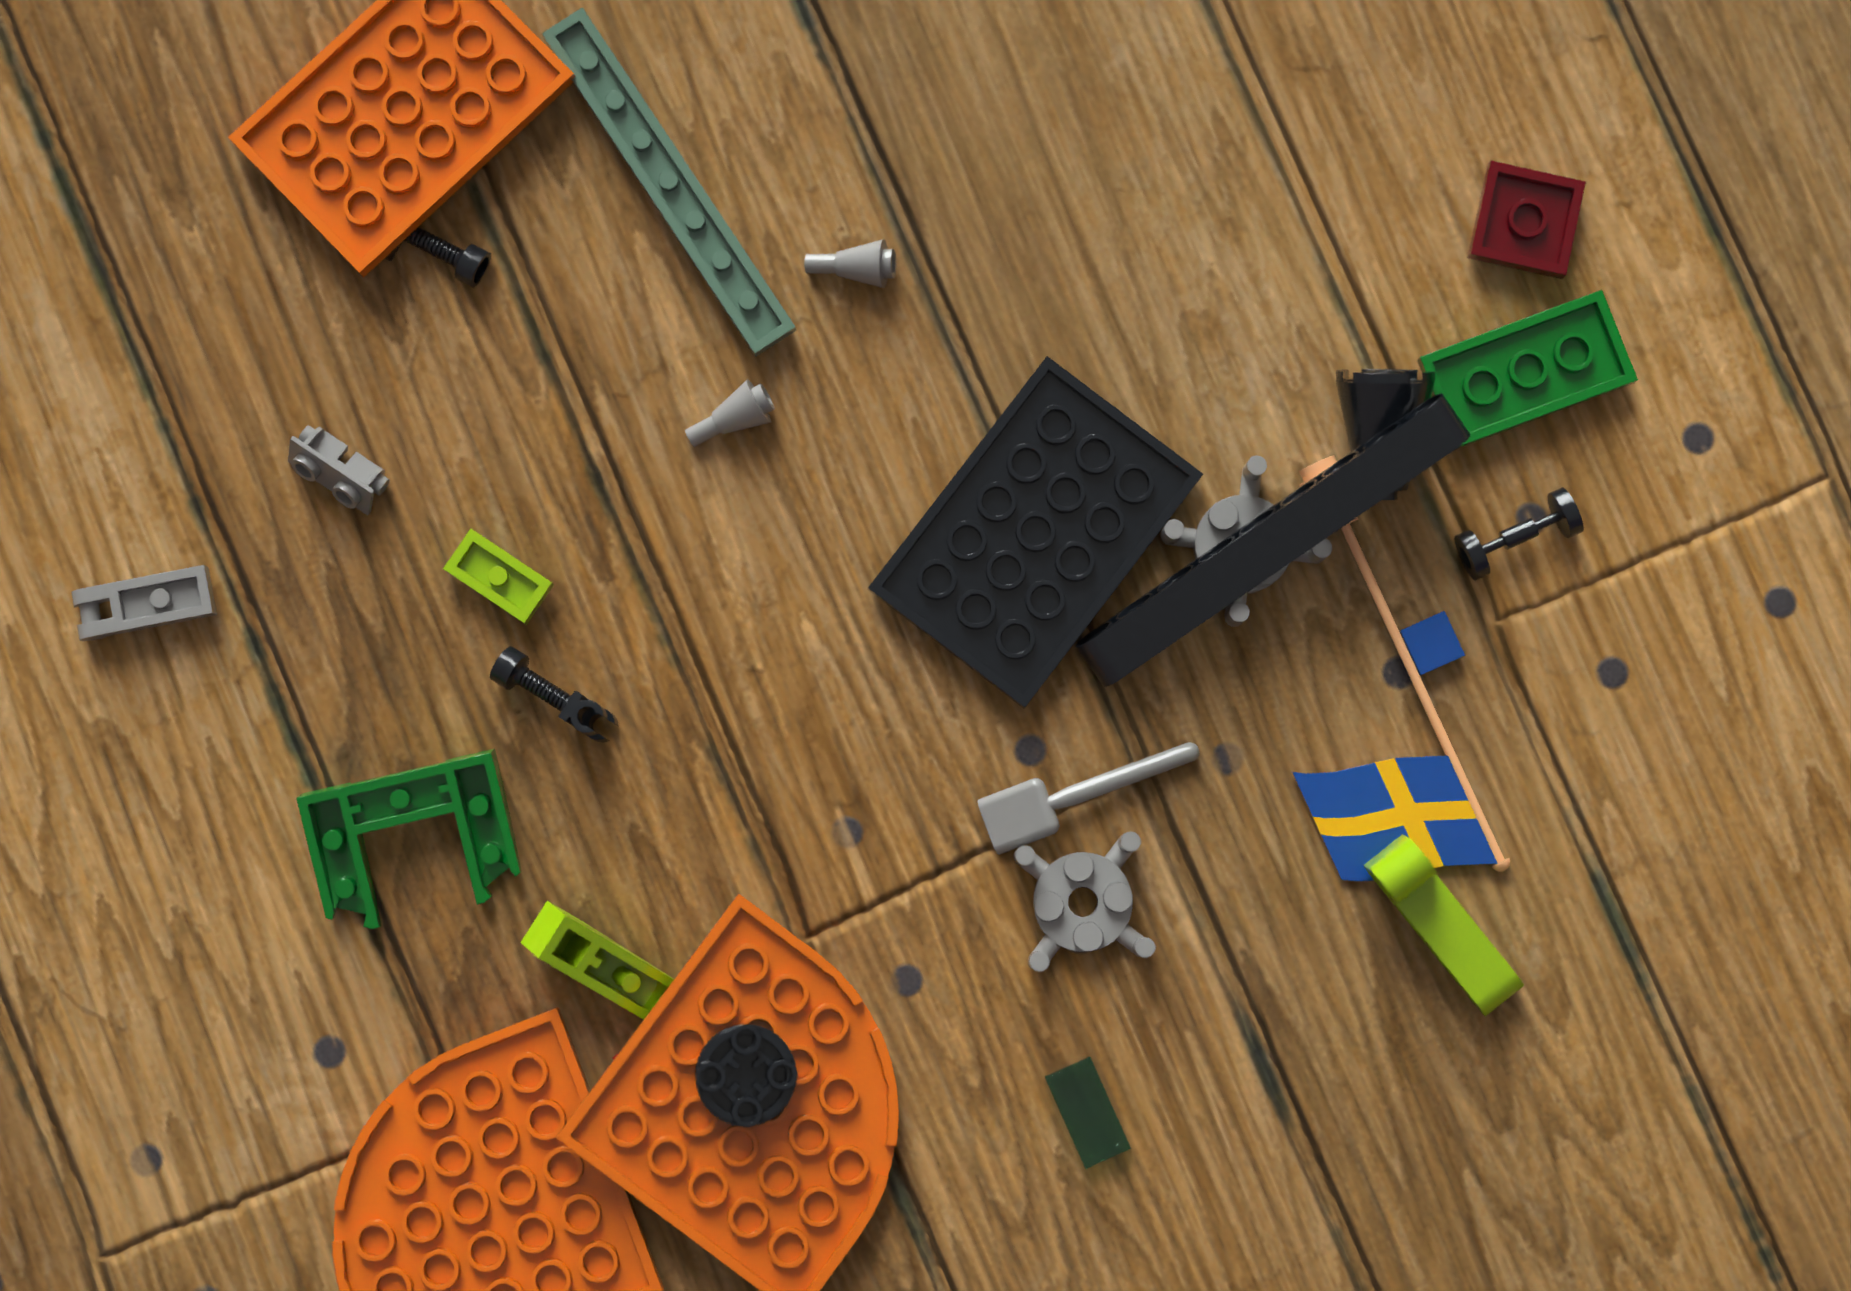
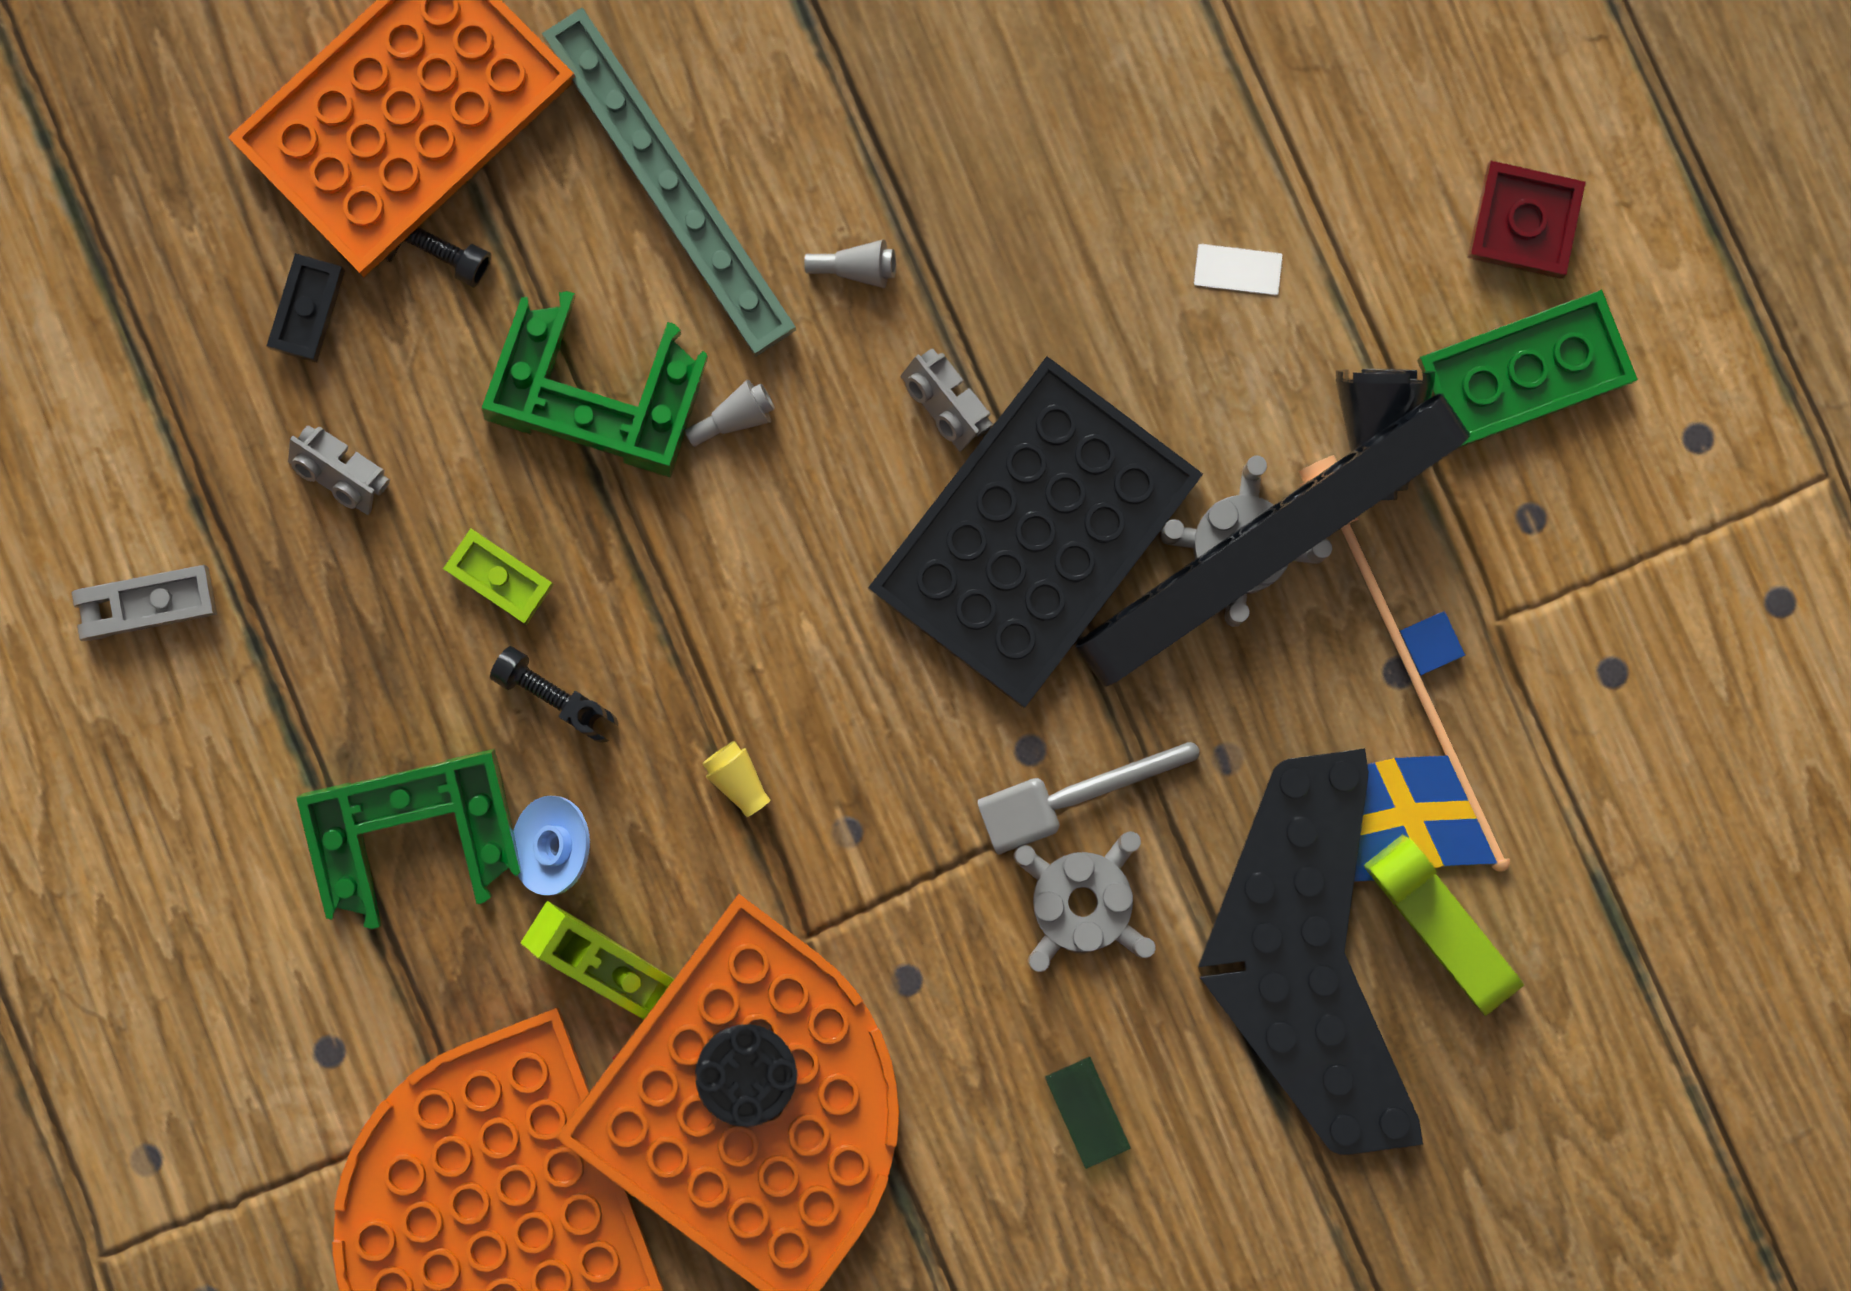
(305, 308): none -> black plate
(528, 400): none -> green wedge
(551, 845): none -> light blue dish
(736, 777): none -> light yellow cone
(931, 382): none -> light grey hinge
(1238, 269): none -> white sticker
(1290, 928): none -> black wing
(1563, 513): black wheel -> none

